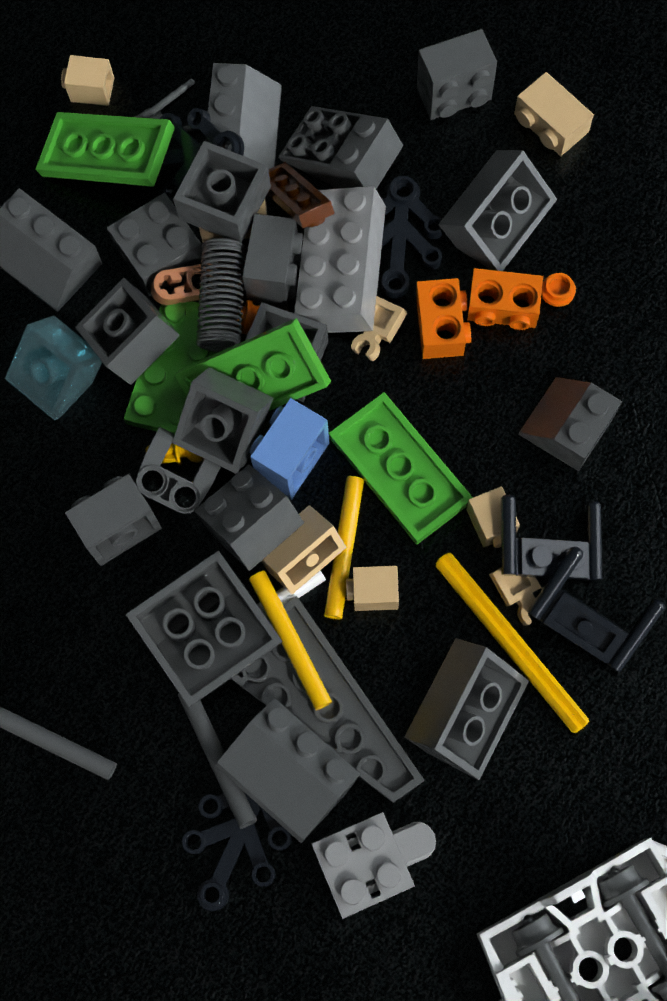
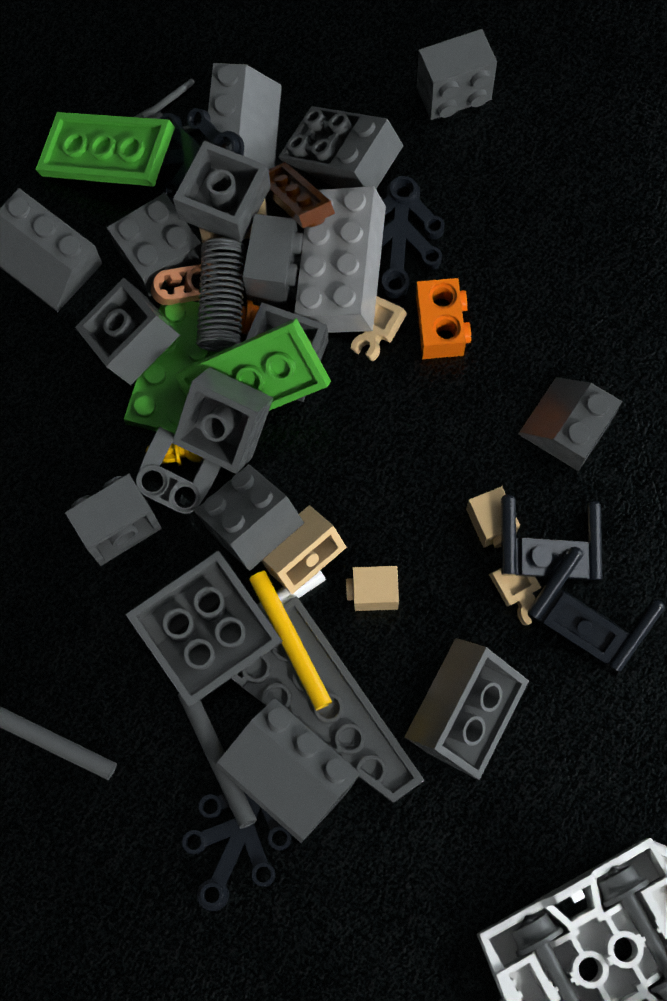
(52, 366): clear light blue slope -> none
(88, 80): tan brick -> none
(290, 446): medium blue brick -> none
(342, 562): yellow piece -> none
(372, 861): light grey brick -> none
(400, 468): bright green plate -> none
(499, 209): dark grey slope -> none
(505, 289): orange brick -> none
(512, 643): yellow axle -> none
(553, 114): tan brick -> none
(558, 289): orange plate -> none

